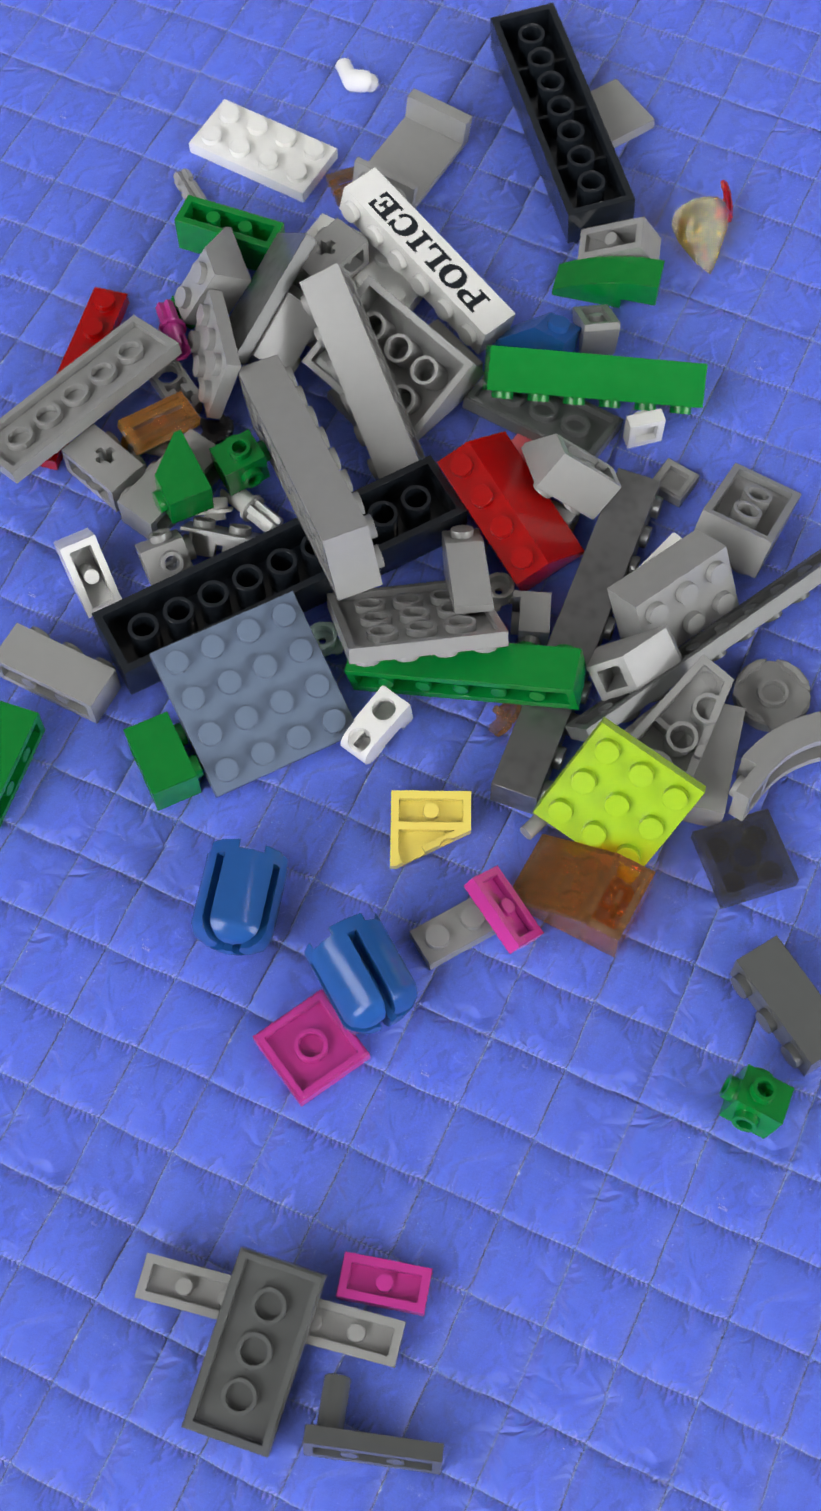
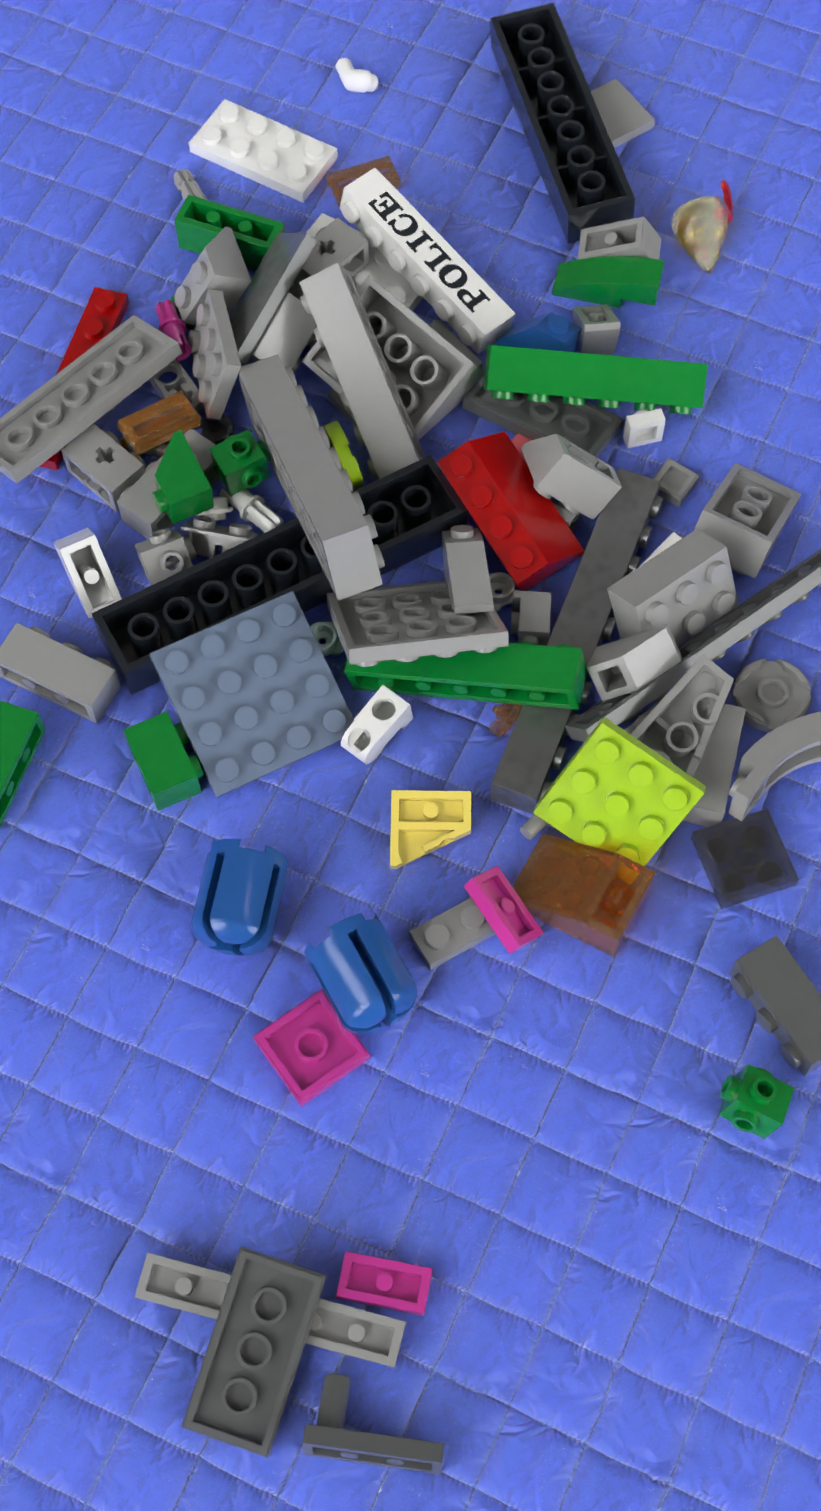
(339, 441): none -> lime plate
(419, 146): light grey panel -> none

